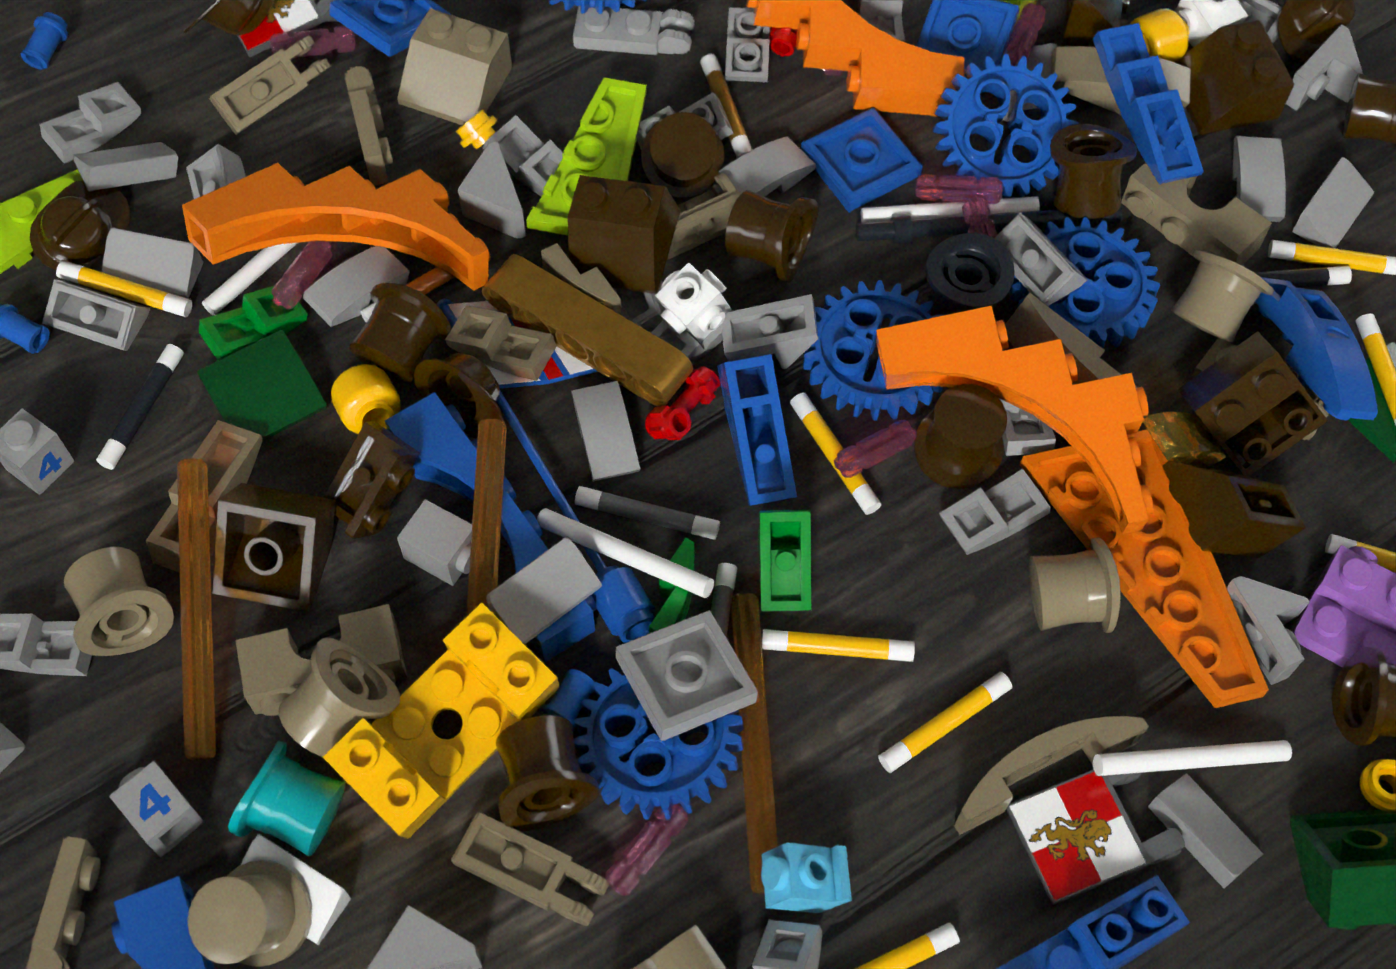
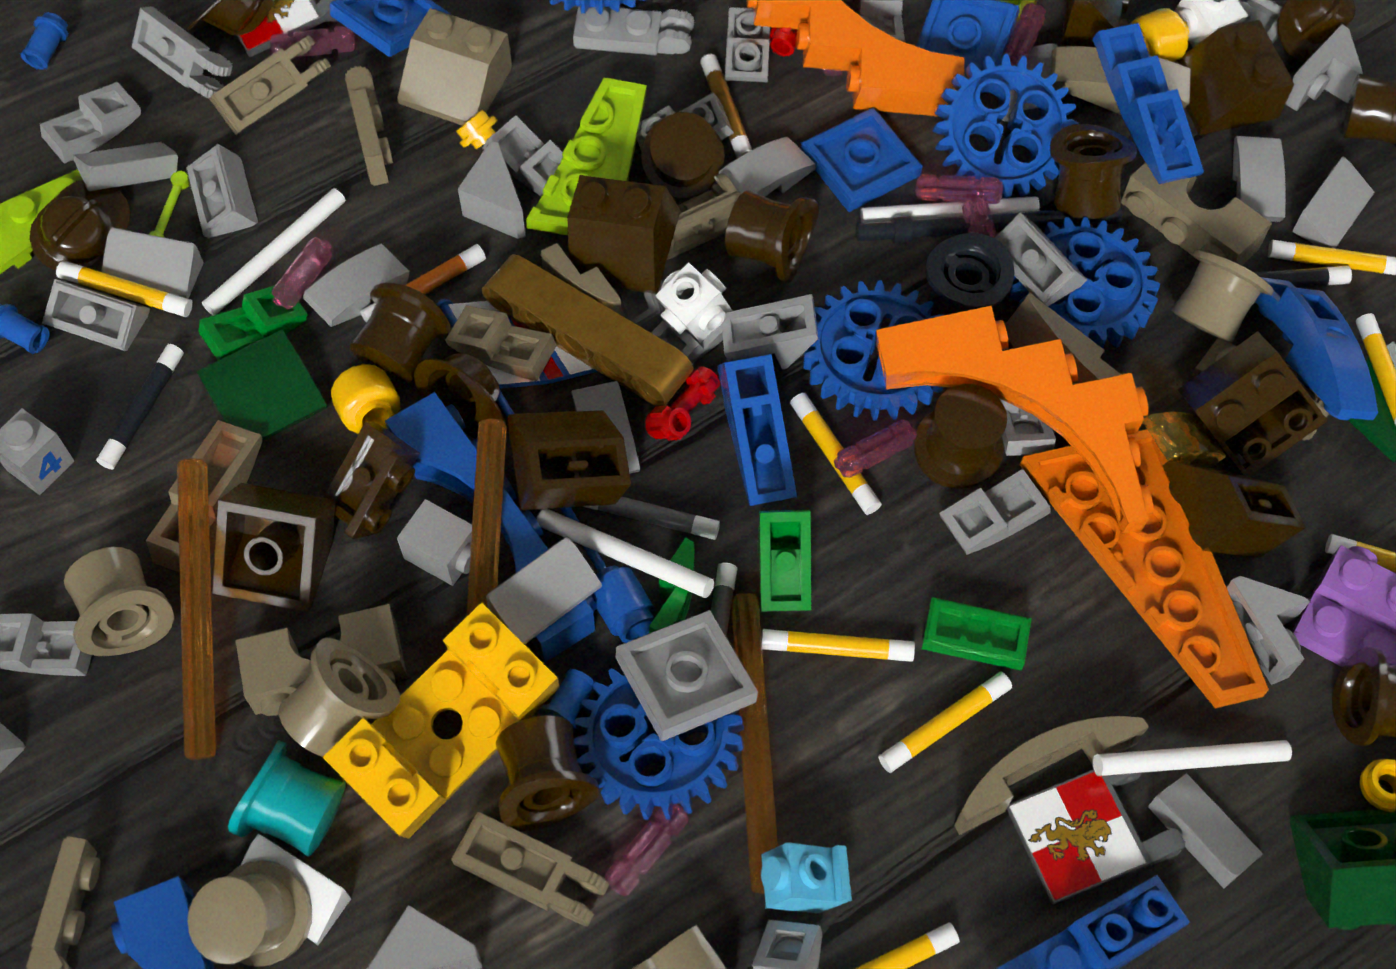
(155, 808): light grey brick -> none
(178, 52): none -> light grey hinge
(180, 182): none -> lime hinge
(340, 207): orange arch -> none
(568, 459): none -> dark brown slope
(976, 633): none -> green plate
(1076, 588): dark tan piece -> none

